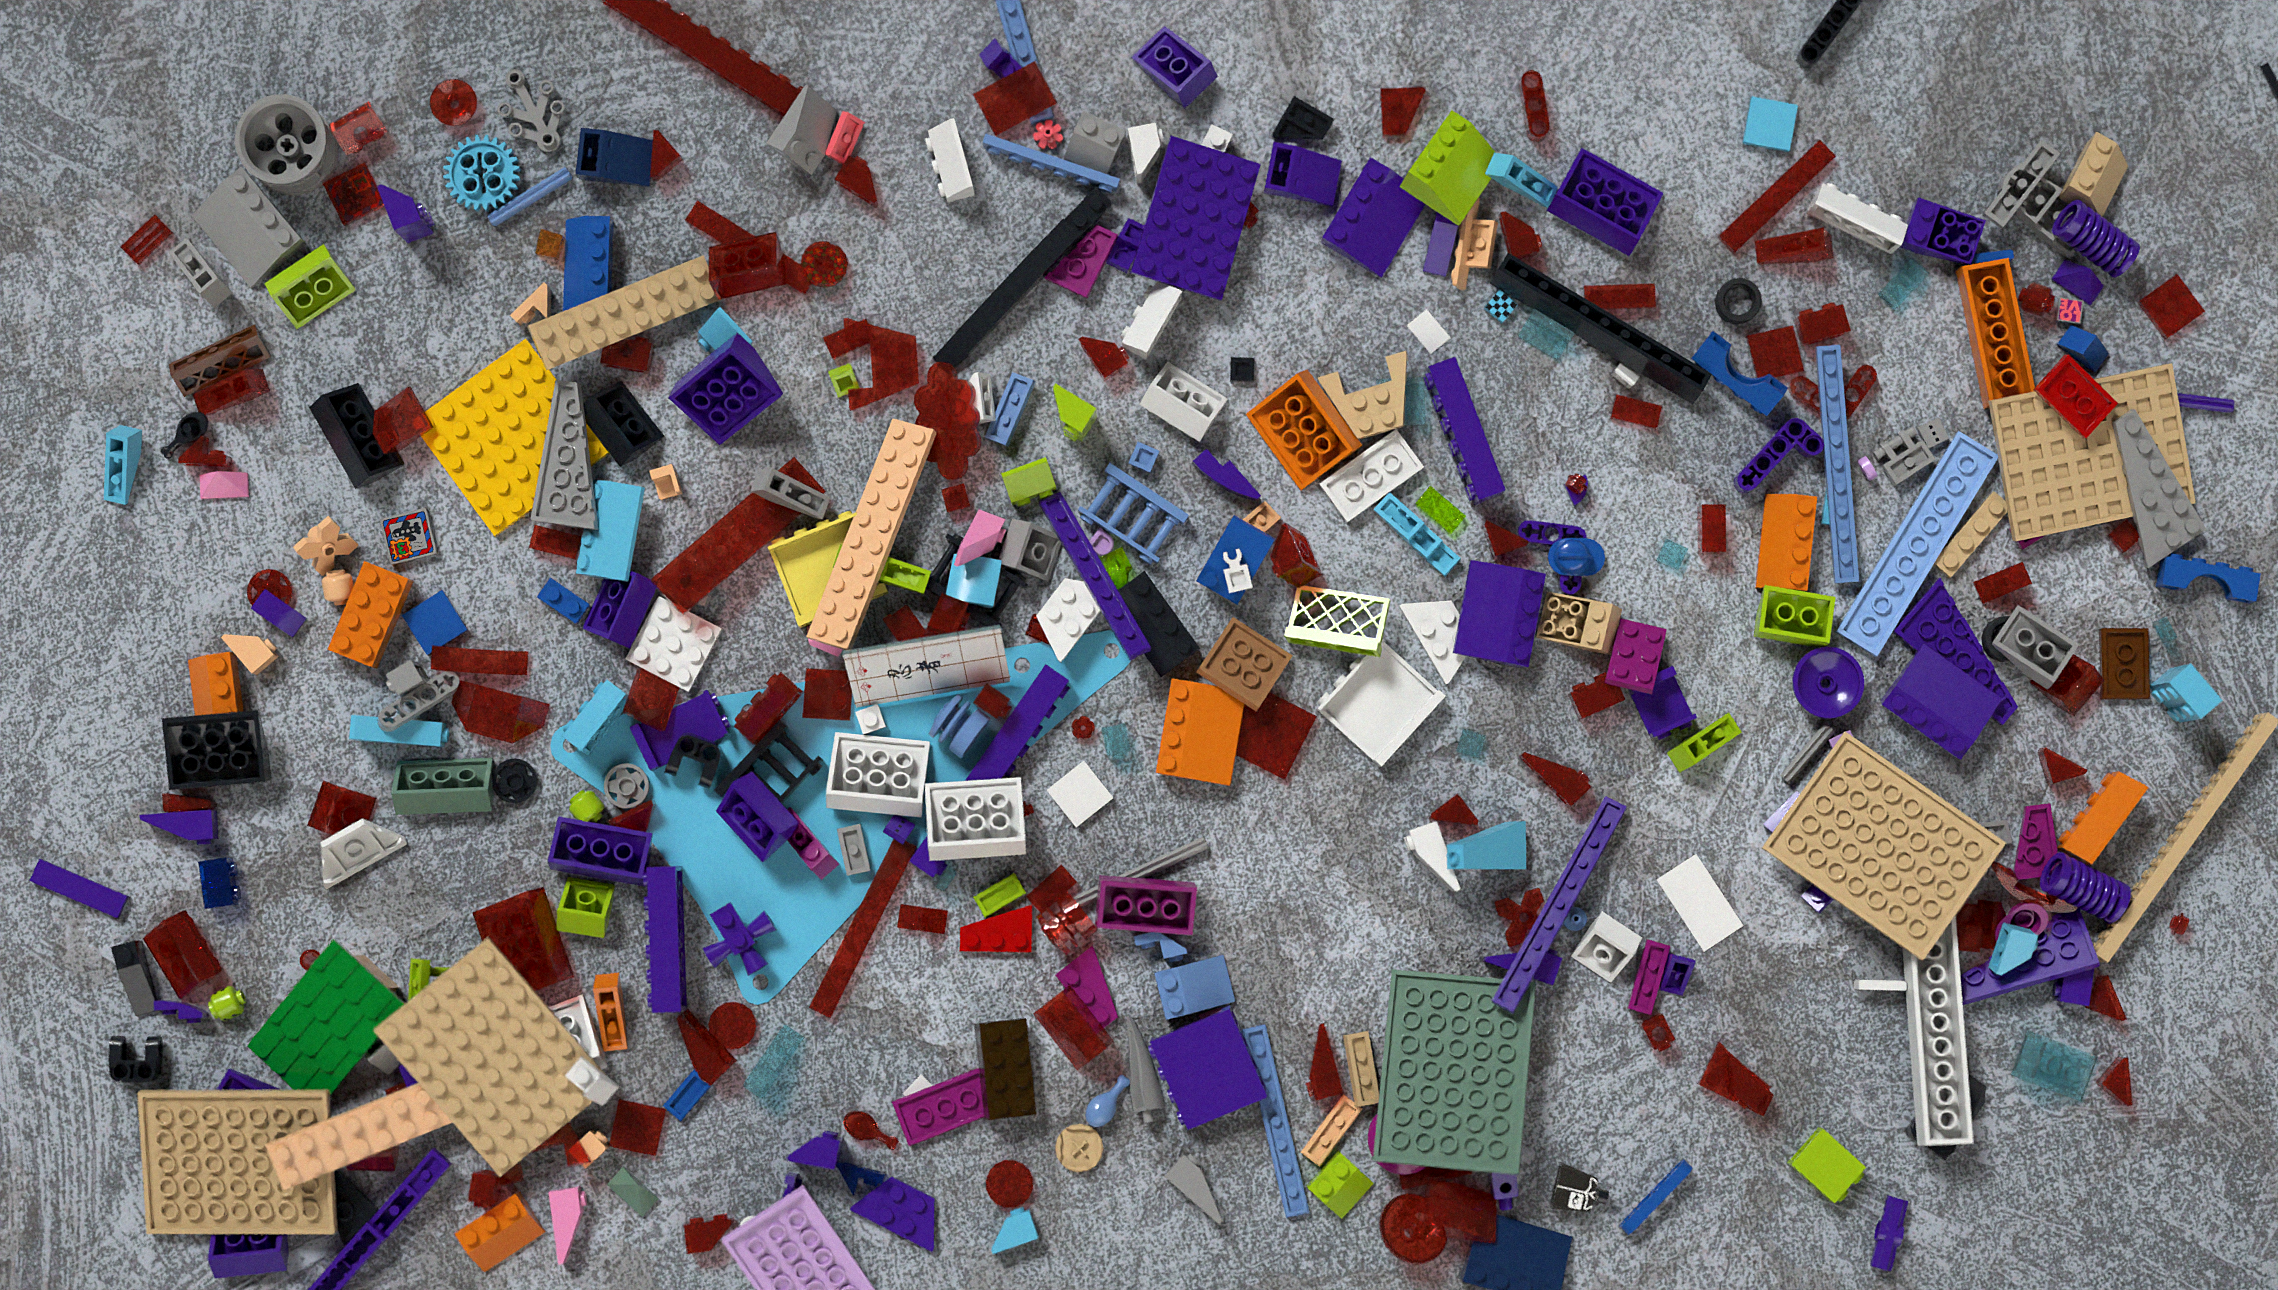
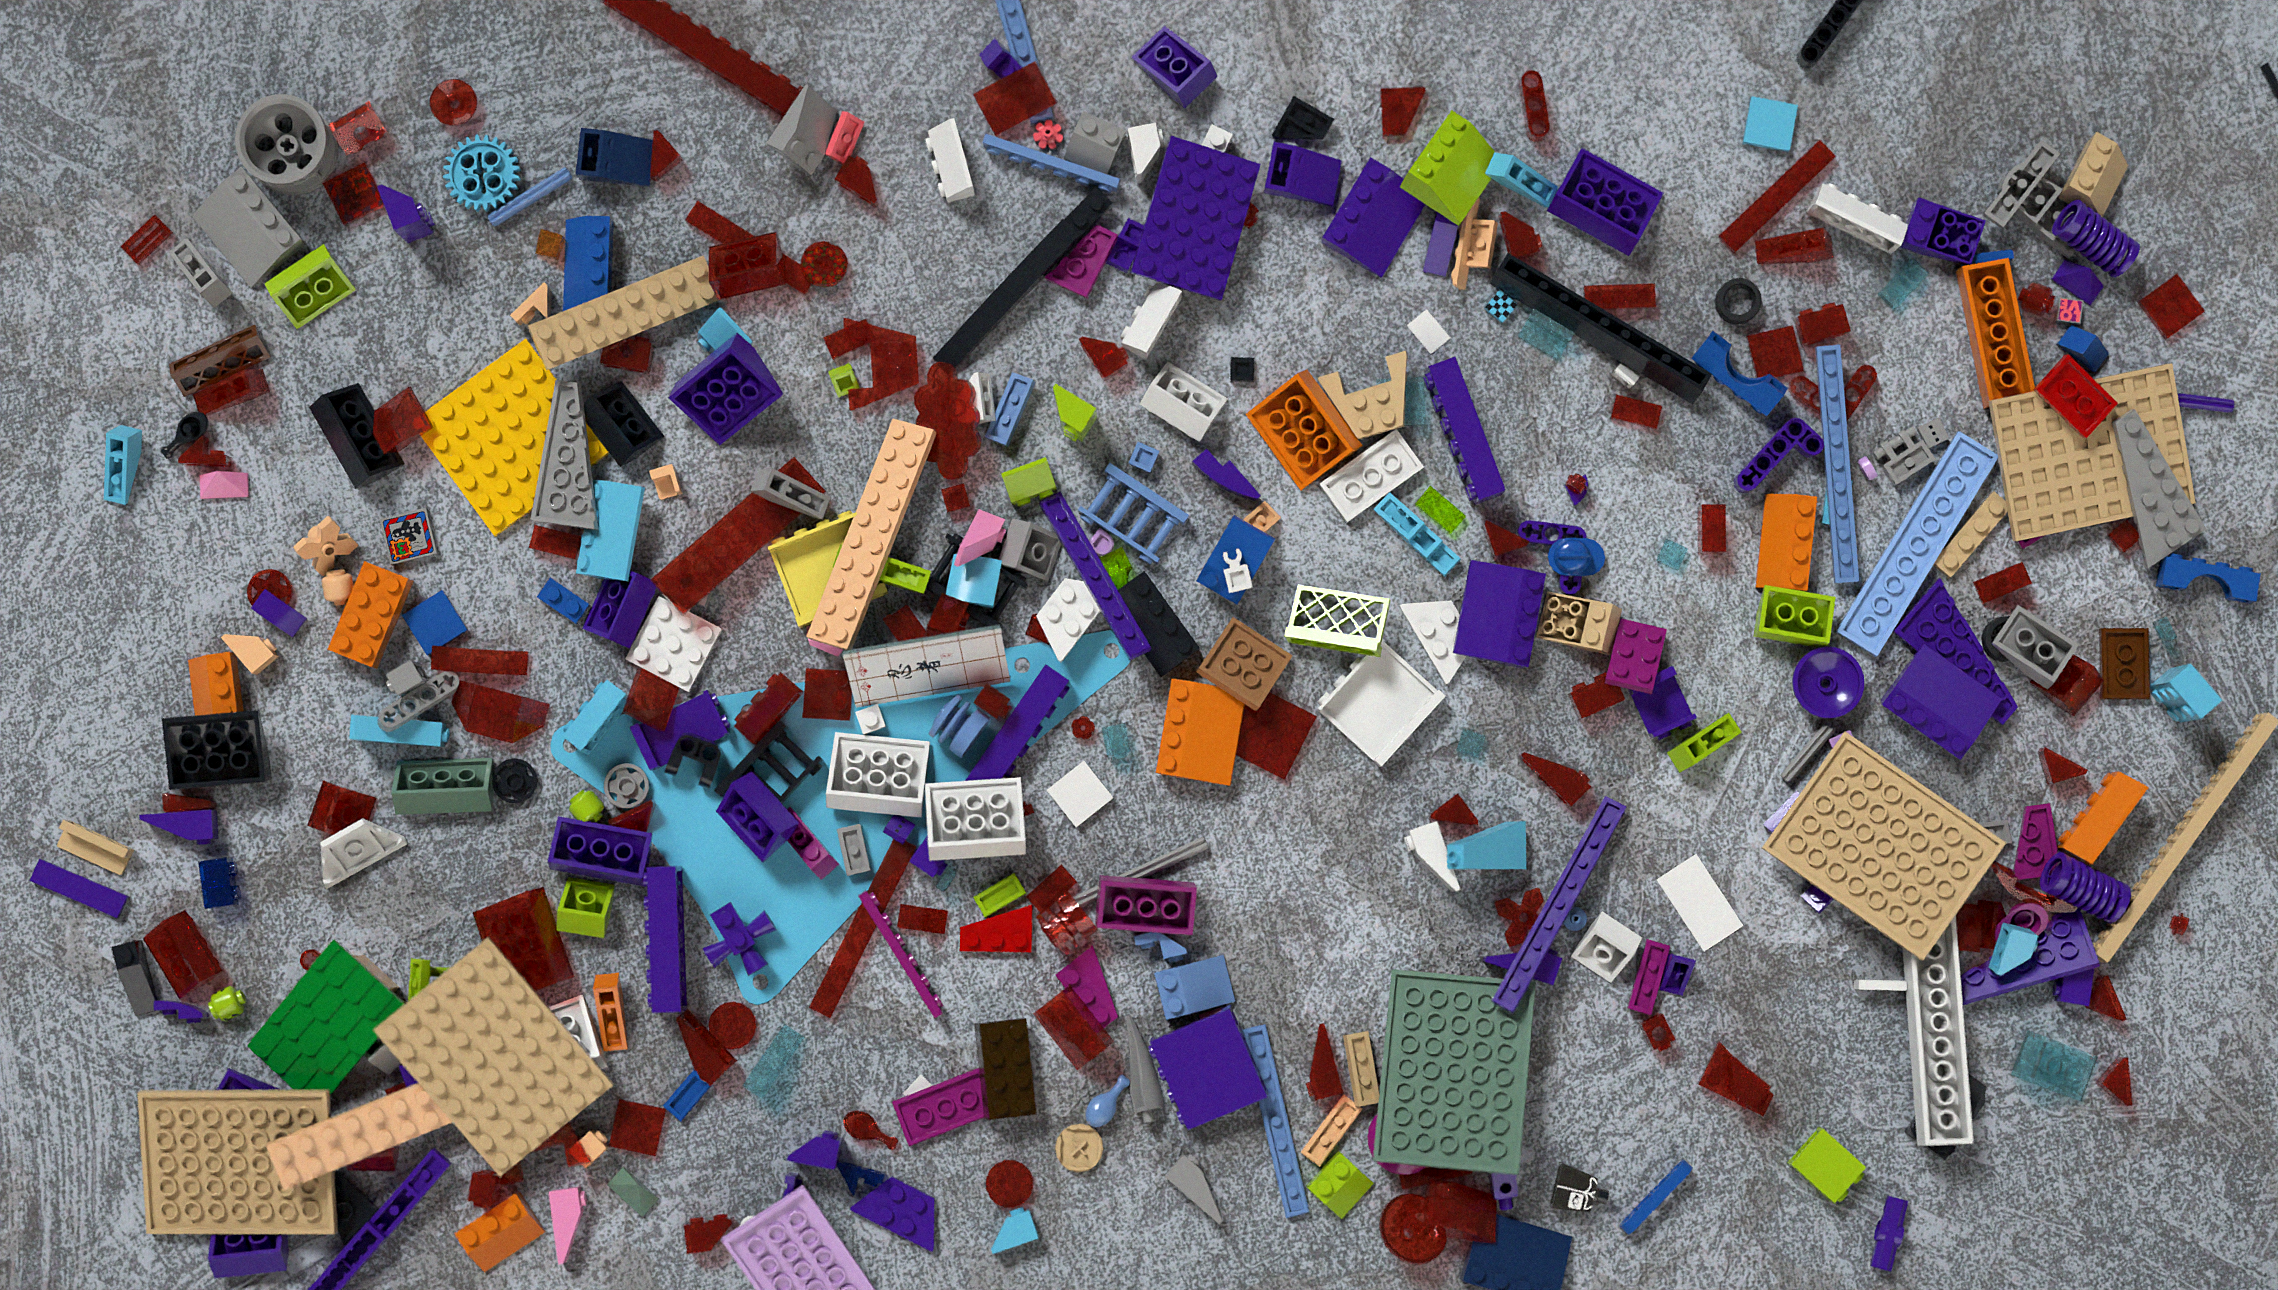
(94, 847): none -> tan panel
(135, 1074): black piece -> none
(534, 113): light grey plant -> none
(592, 1081): white slope -> none
(906, 961): none -> magenta plate
(1294, 557): clear red slope -> none

